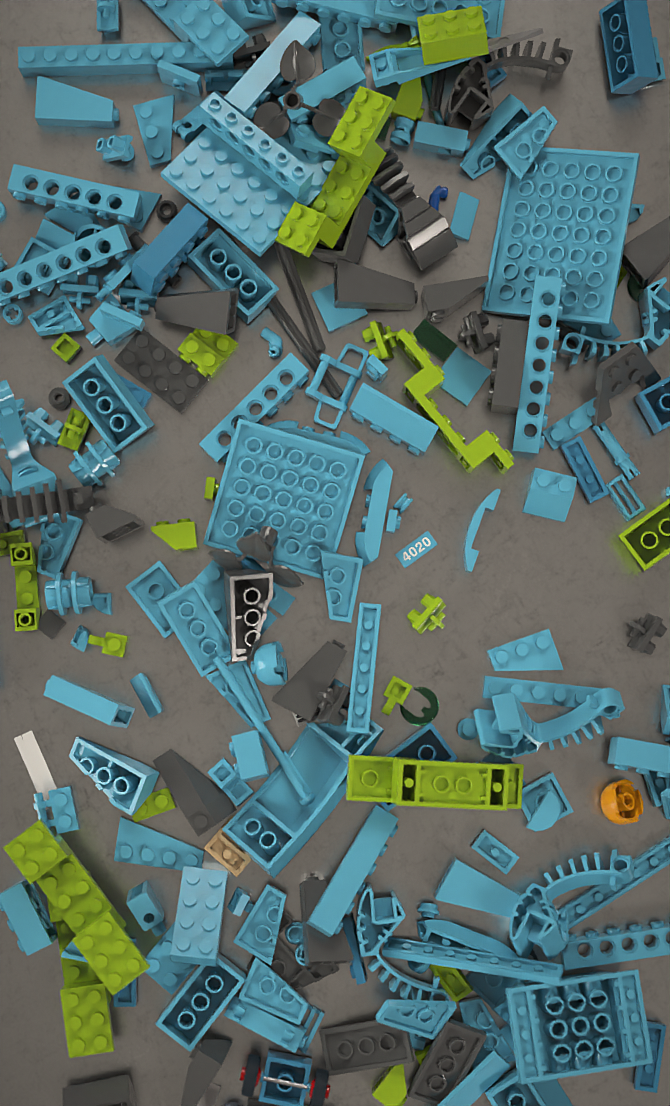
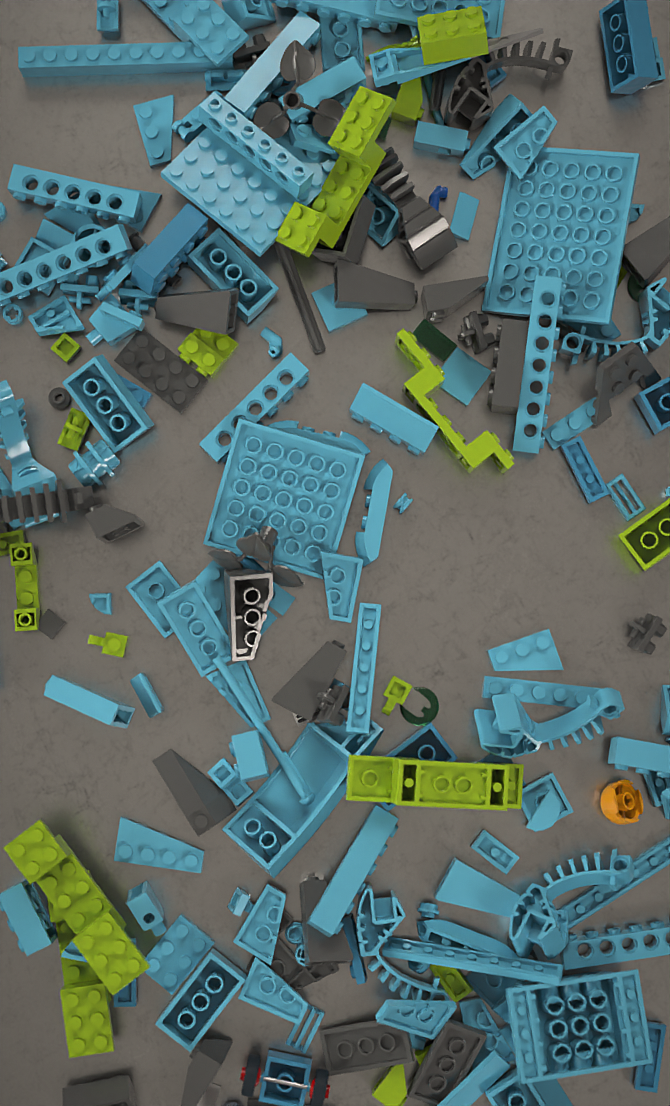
(35, 764): white sticker -> none
(42, 431): medium azure hips -> none
(56, 544): medium azure wing -> none
(62, 807): medium azure plate -> none
(69, 593): medium azure piece -> none
(72, 107): medium azure slope -> none
(80, 638): medium azure tile -> none
(116, 148): medium azure hips -> none
(118, 776): medium azure wedge -> none
(156, 803): lime plate -> none
(166, 205): dark grey plate -> none
(179, 536): lime slope -> none
(180, 78): medium azure plate -> none
(199, 916): medium azure brick -> none
(211, 488): lime plate -> none
(227, 852): tan wing -> none
(266, 1024): medium azure brick -> none
(270, 665): medium azure cylinder -> none
(303, 345): dark grey axle -> none
(354, 374): medium azure bar -> none
(376, 332): lime hips -> none
(376, 369): medium azure plate -> none
(393, 521): medium azure plate -> none
(402, 131): medium azure wheel -> none
(416, 549): medium azure sticker -> none
(430, 617): lime hips -> none
(467, 729): medium azure plate -> none
(470, 554): medium azure slope -> none
(549, 494): medium azure slope -> none
(616, 450): medium azure pin -> none

